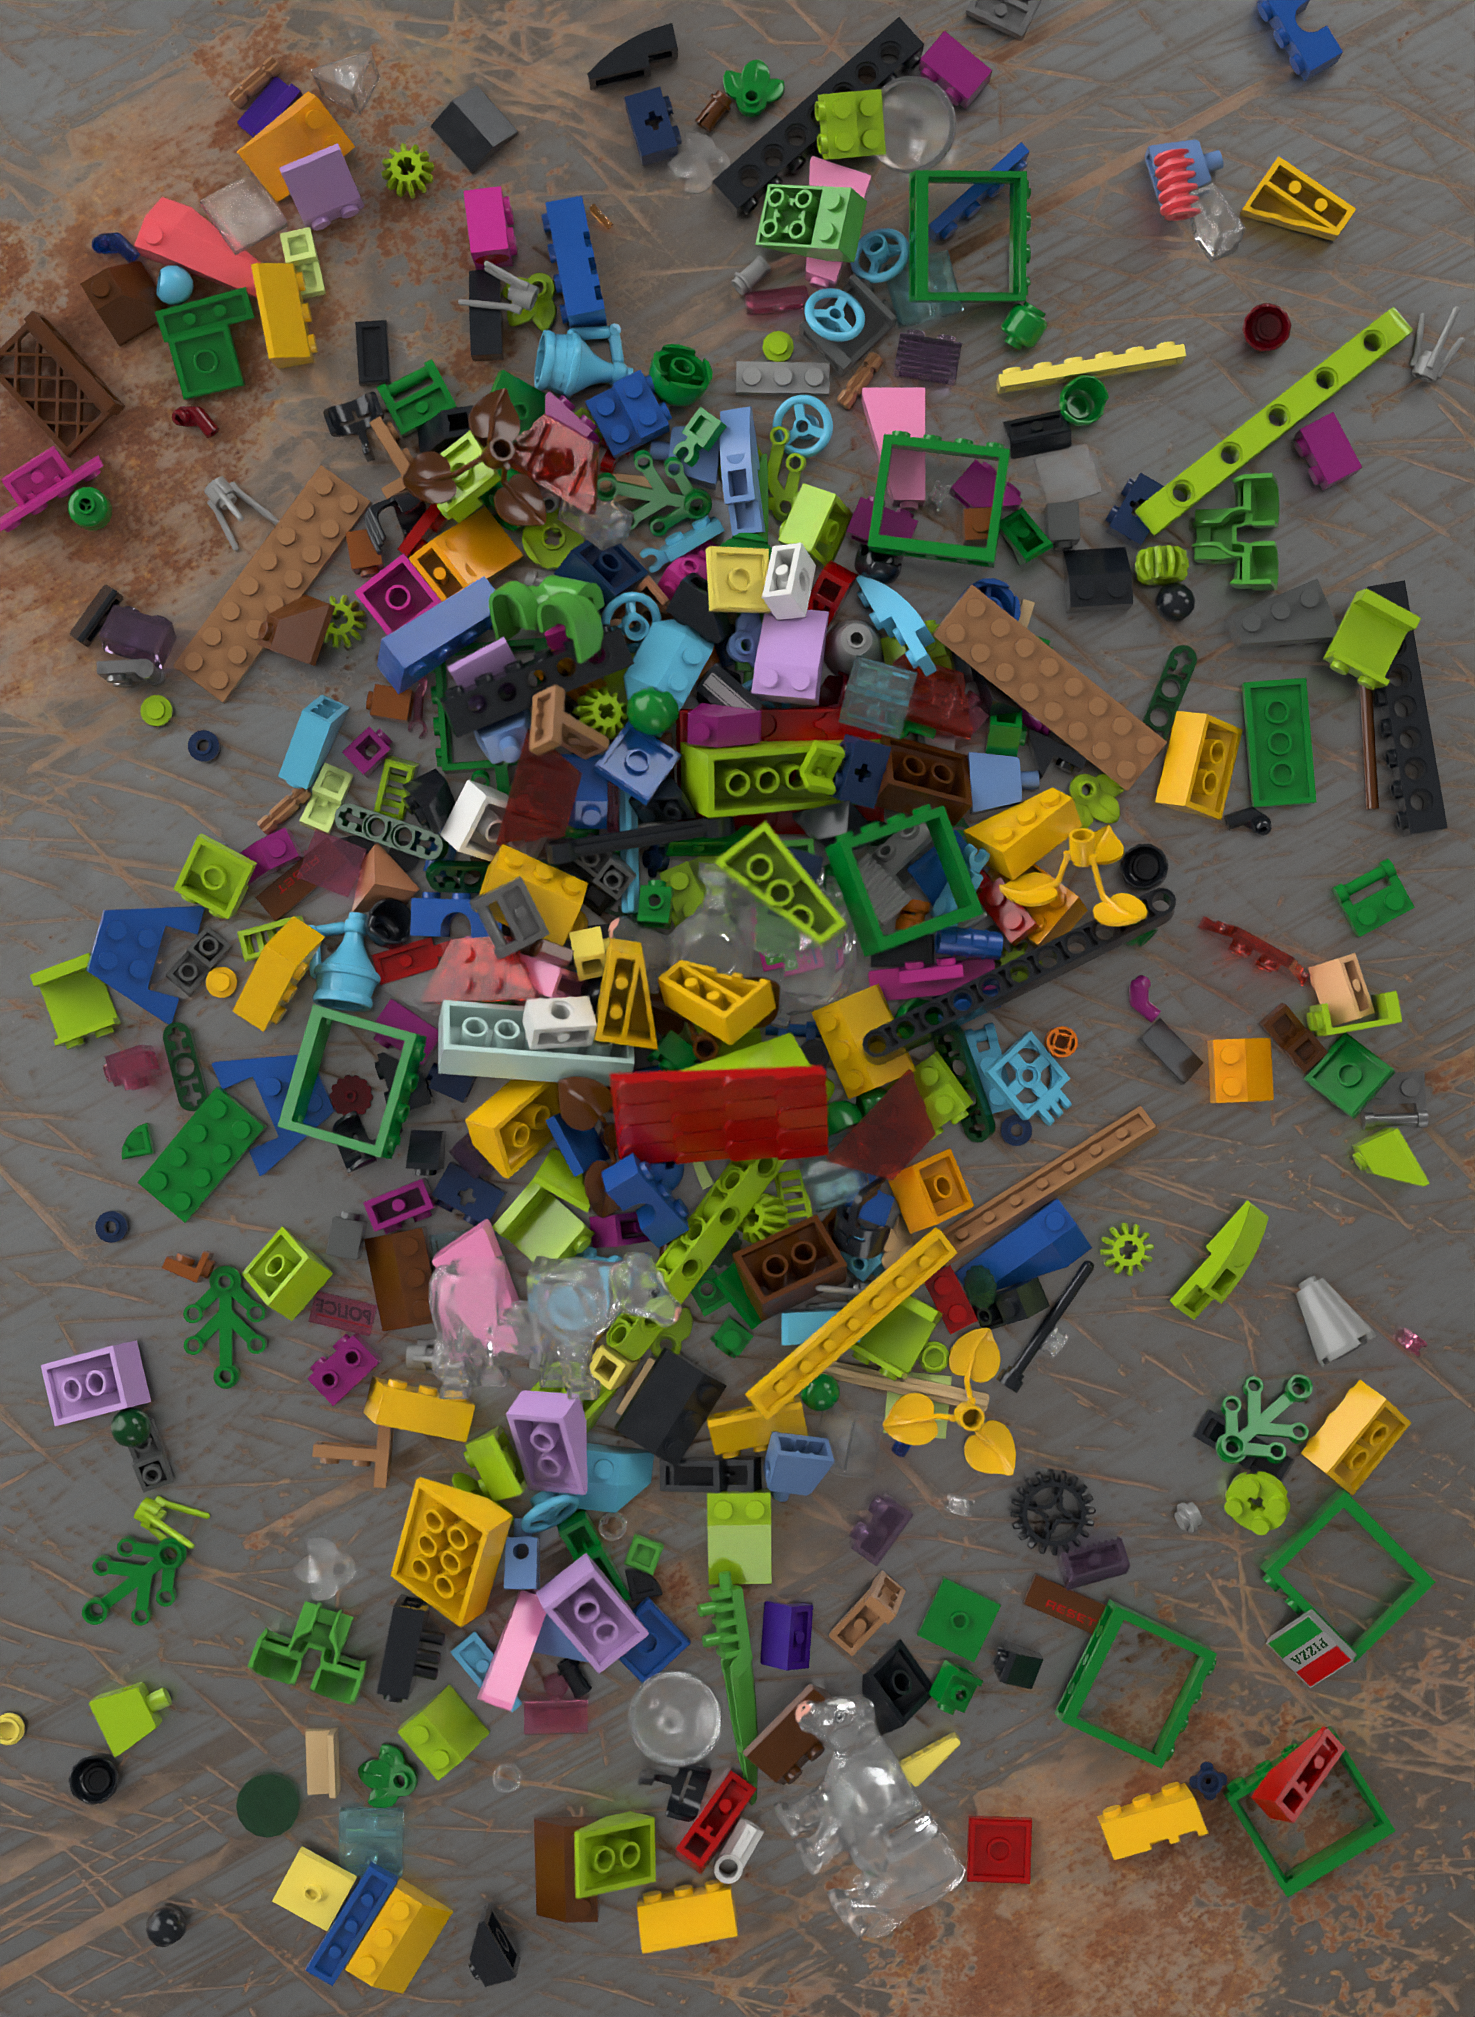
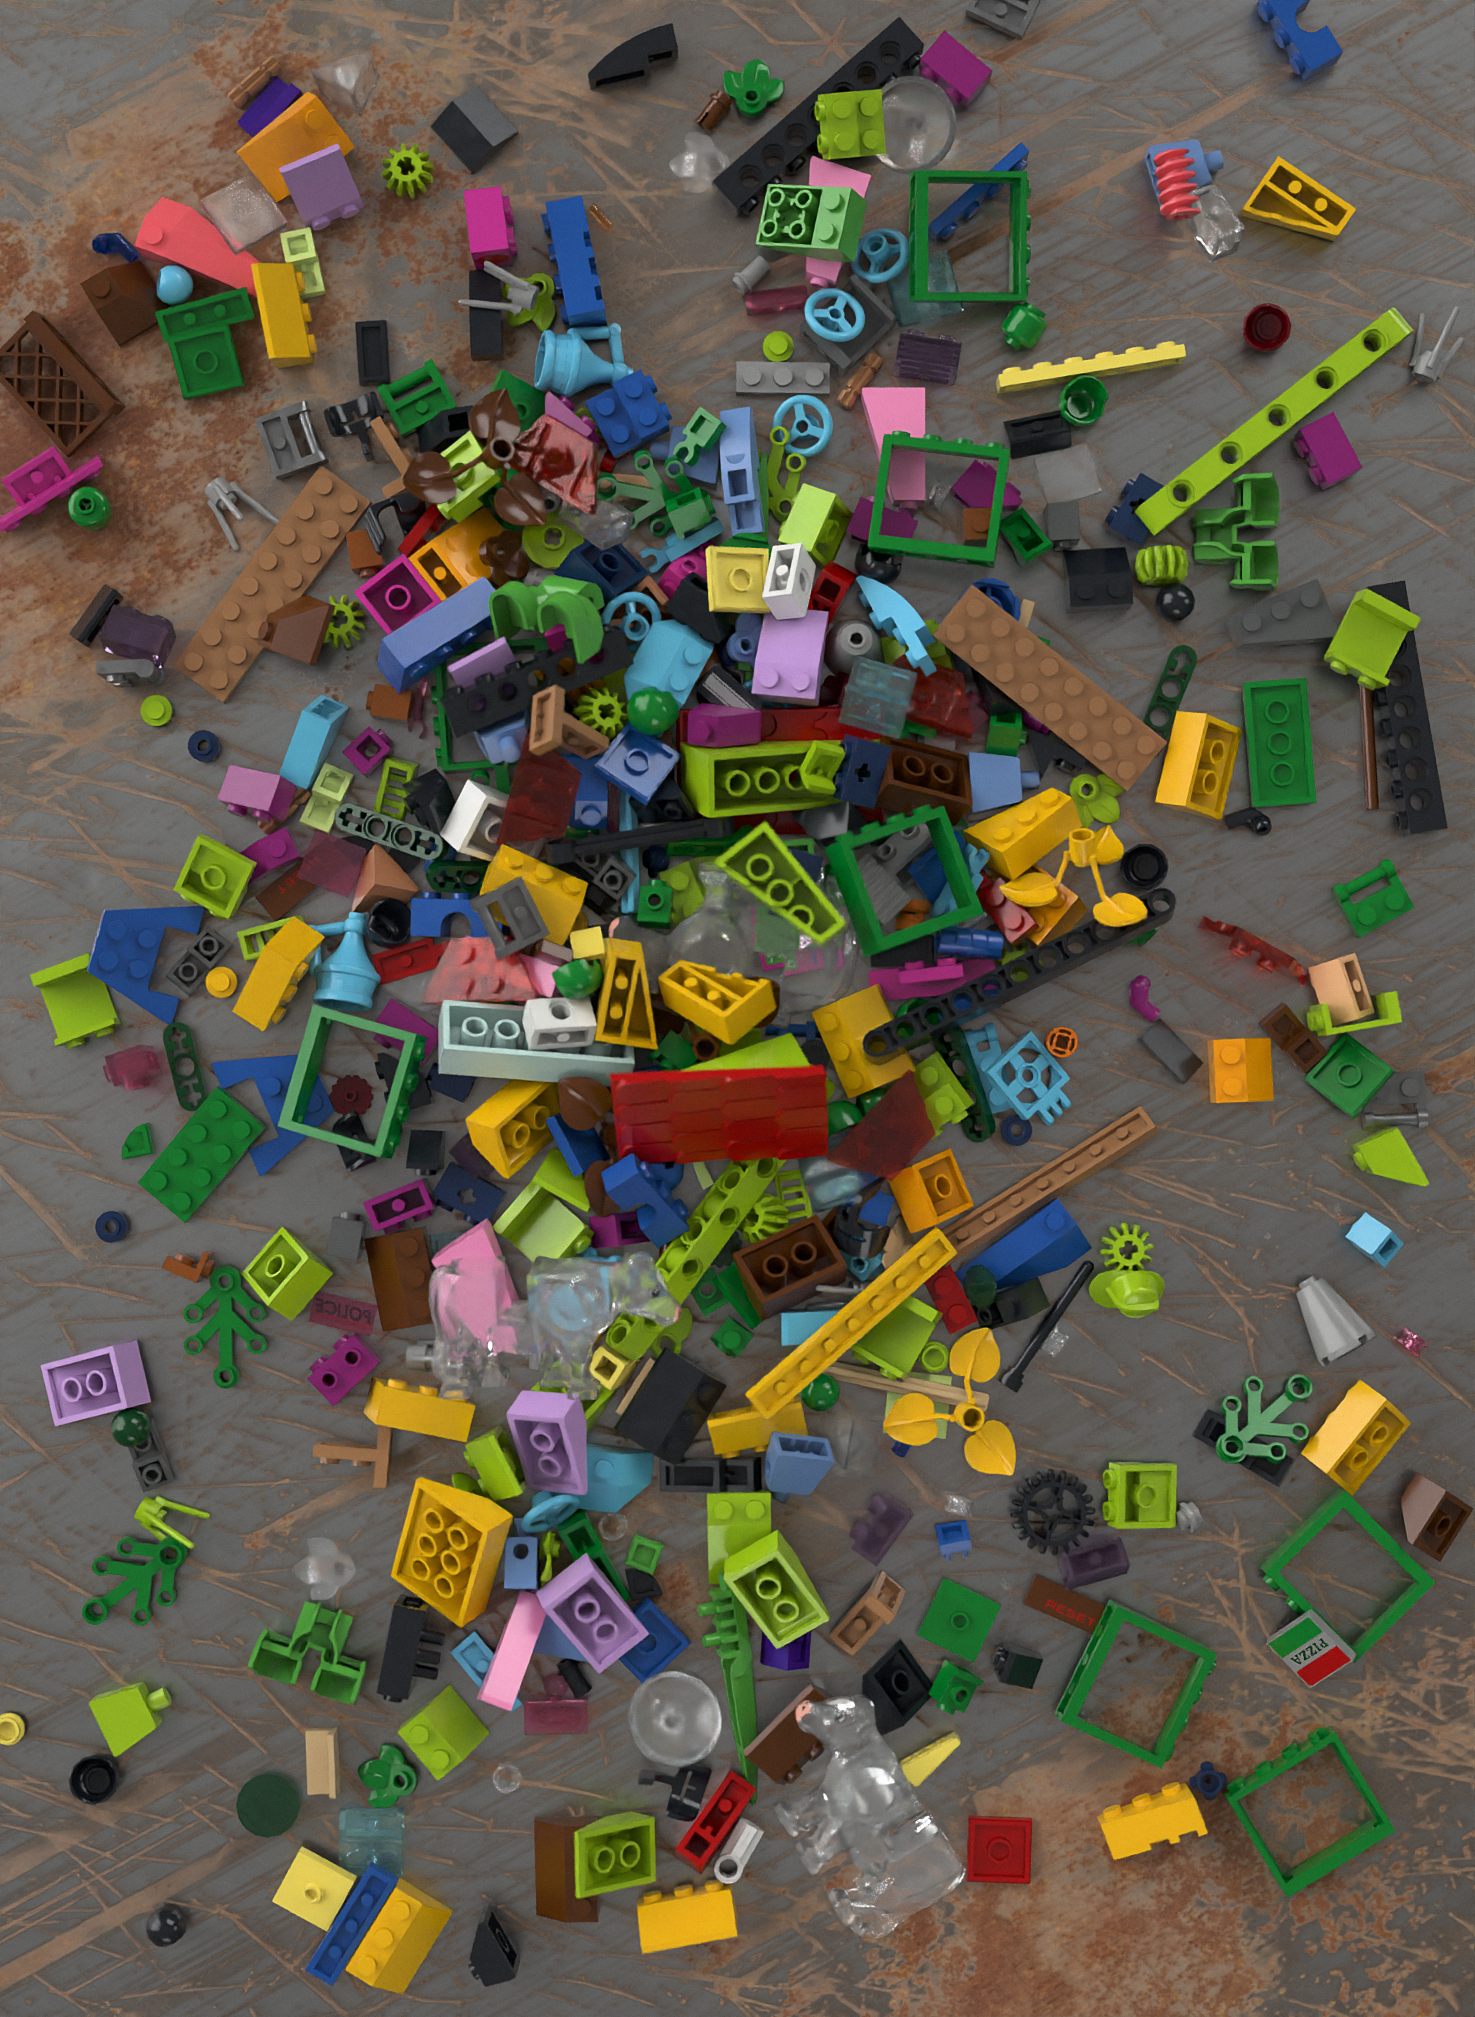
(195, 417): dark red arm -> none
(256, 793): none -> brick
(281, 442): none -> flat silver plate
(503, 557): none -> reddish brown plate
(549, 1549): none -> lime plate
(578, 979): none -> green hair
(646, 108): dark blue brick -> none
(679, 375): green cylinder -> none
(689, 511): none -> green brick
(775, 1589): none -> lime slope
(953, 1538): none -> blue tile
(1129, 1291): none -> lime piece
(1140, 1495): none -> lime plate
(1229, 1259): lime slope -> none
(1251, 1516): lime plate -> none
(1298, 1776): red slope -> none
(1374, 1239): none -> medium azure brick
(1432, 1516): none -> reddish brown slope

